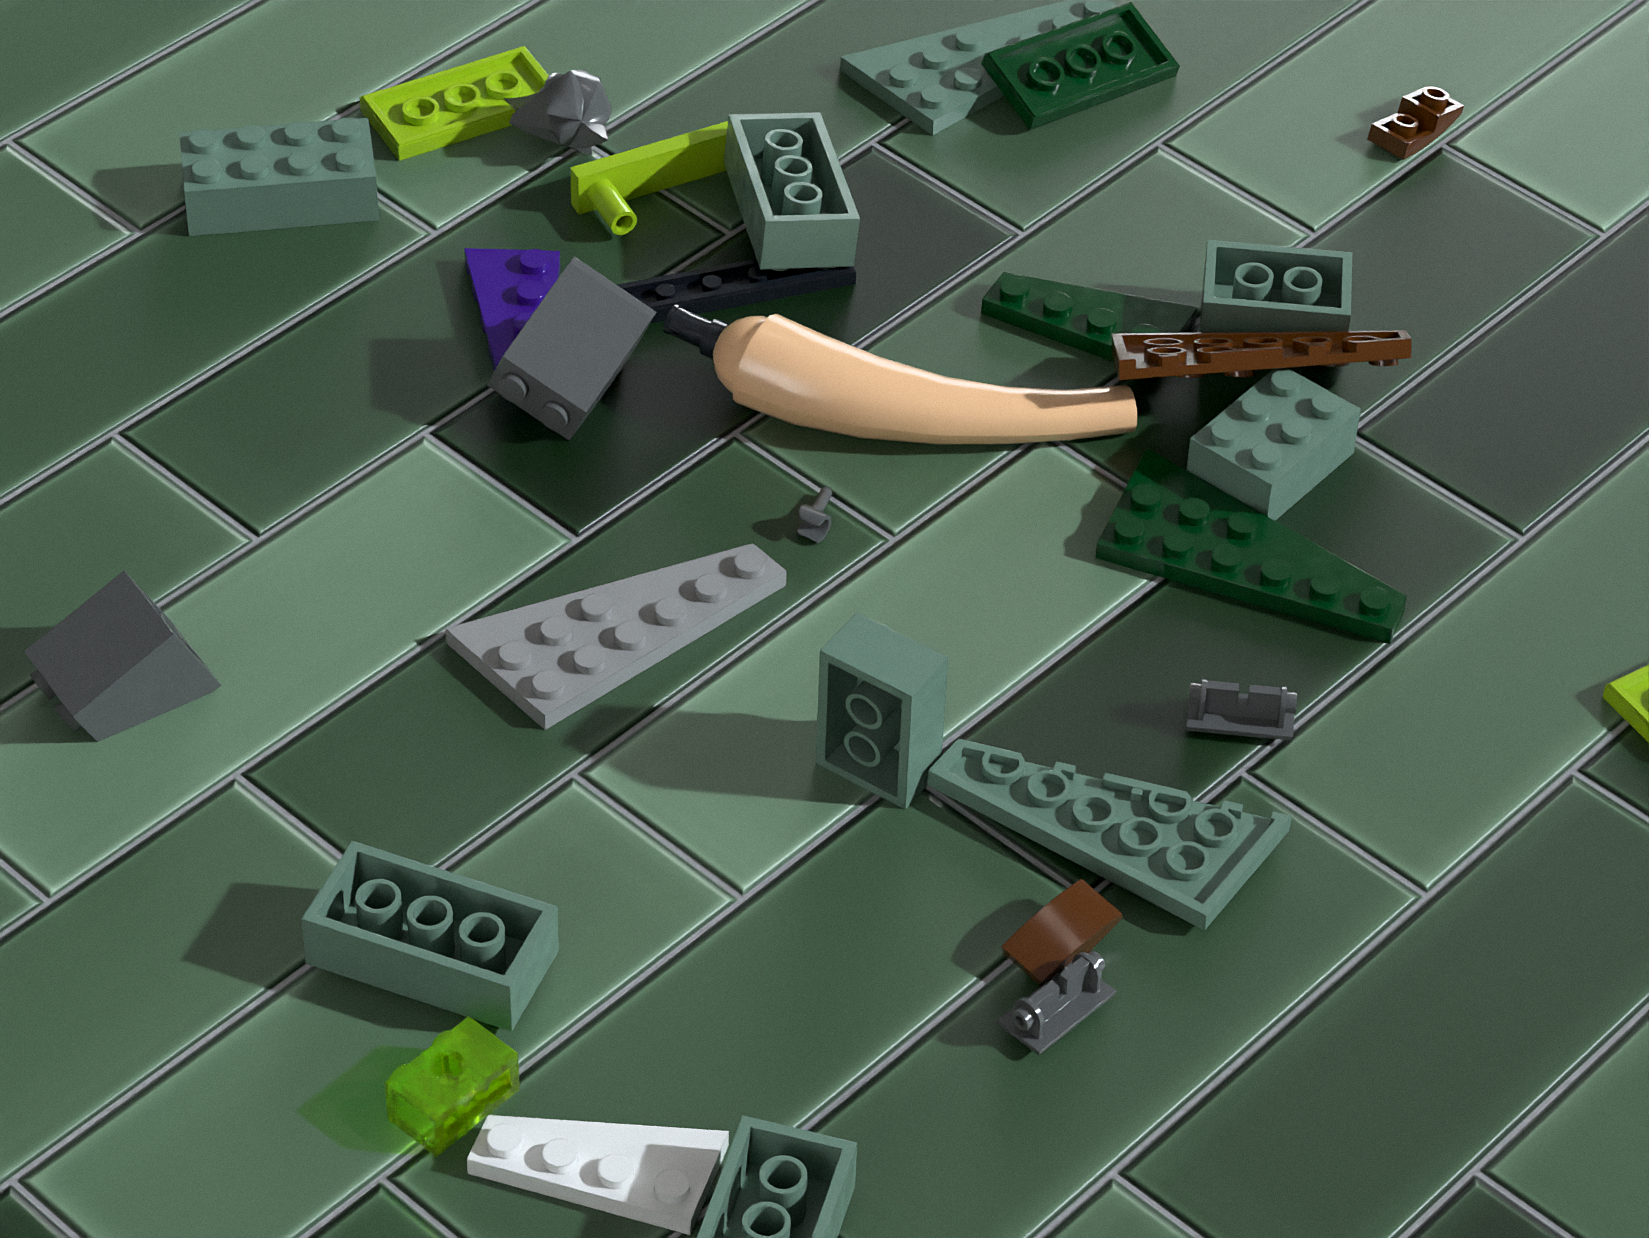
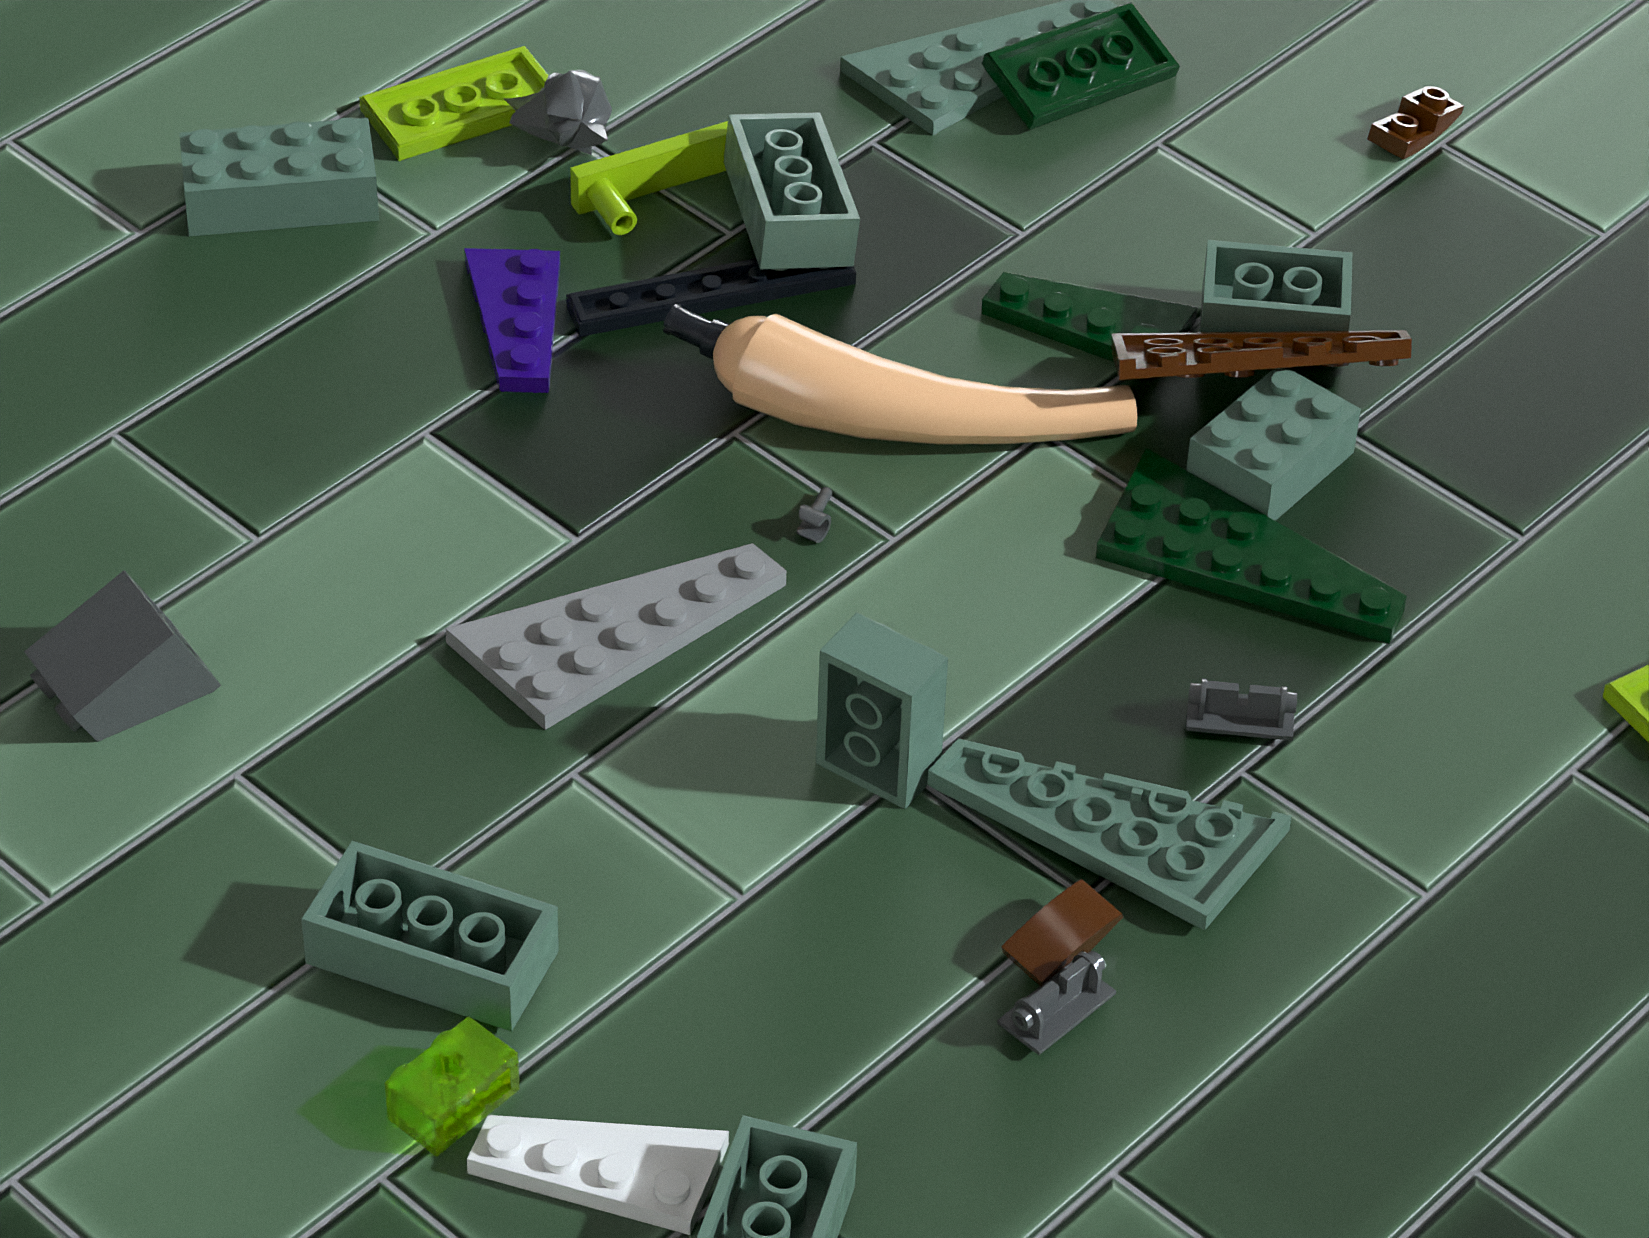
(571, 348): dark grey slope -> none

